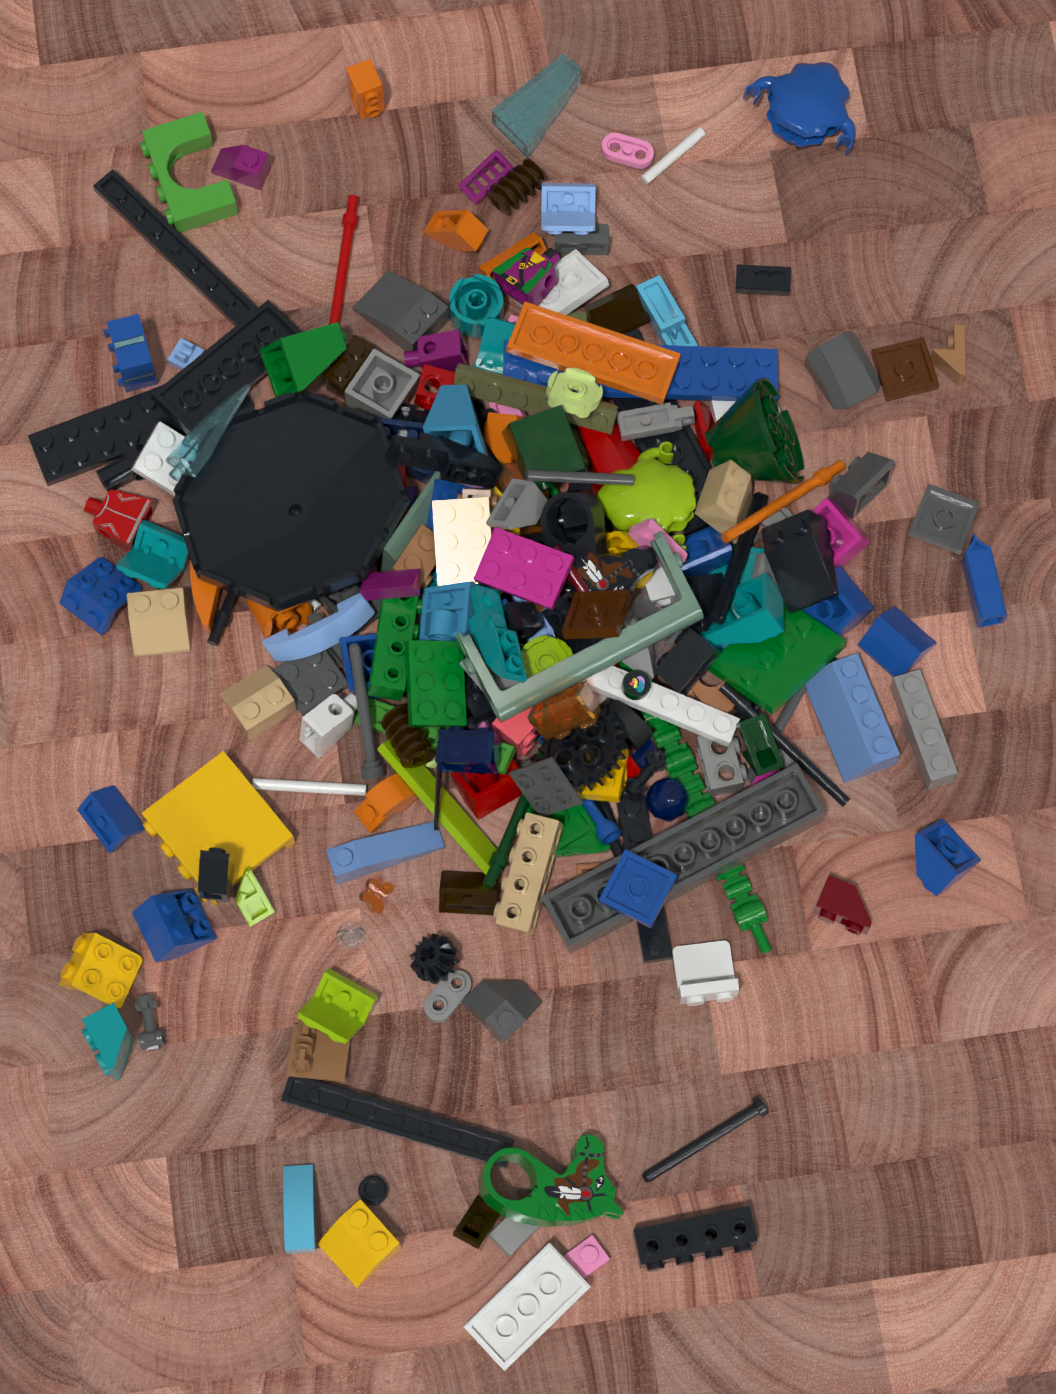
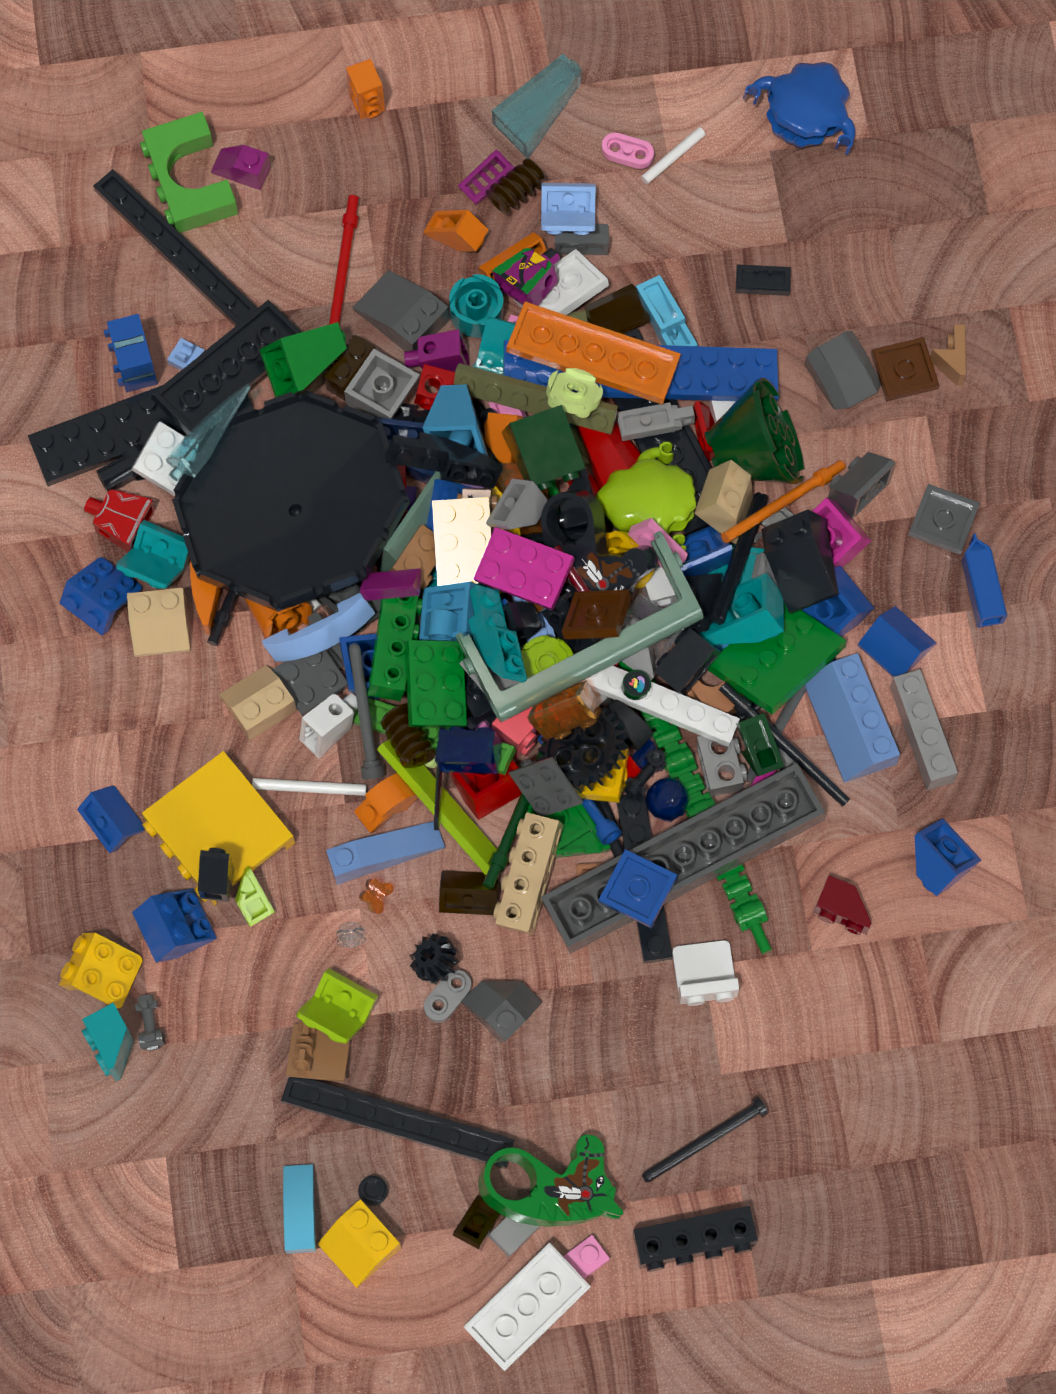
(579, 477): dark grey bar -> none

